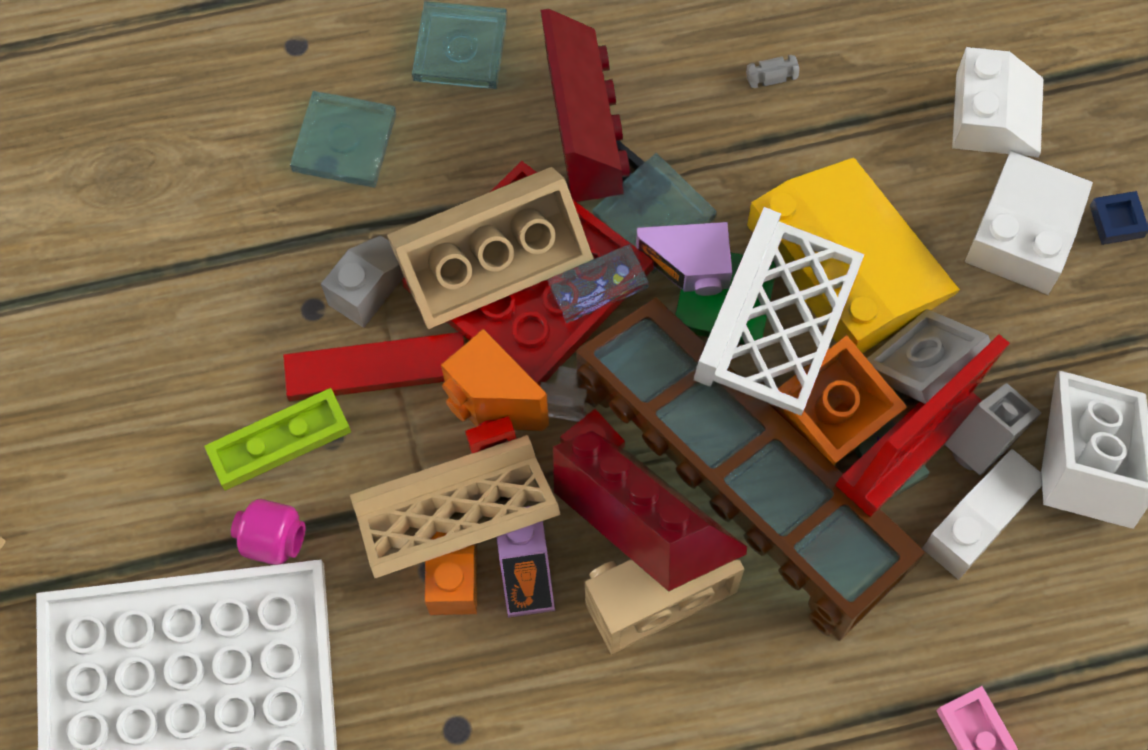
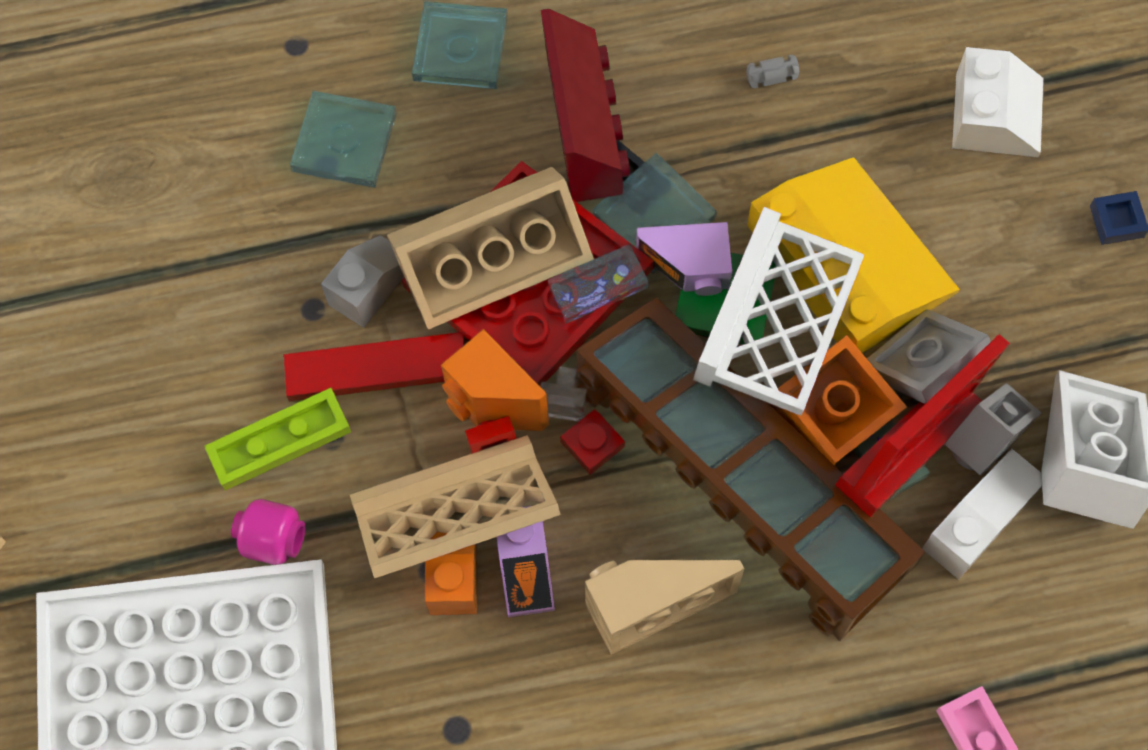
(640, 511): dark red slope -> none
(1030, 223): white slope -> none

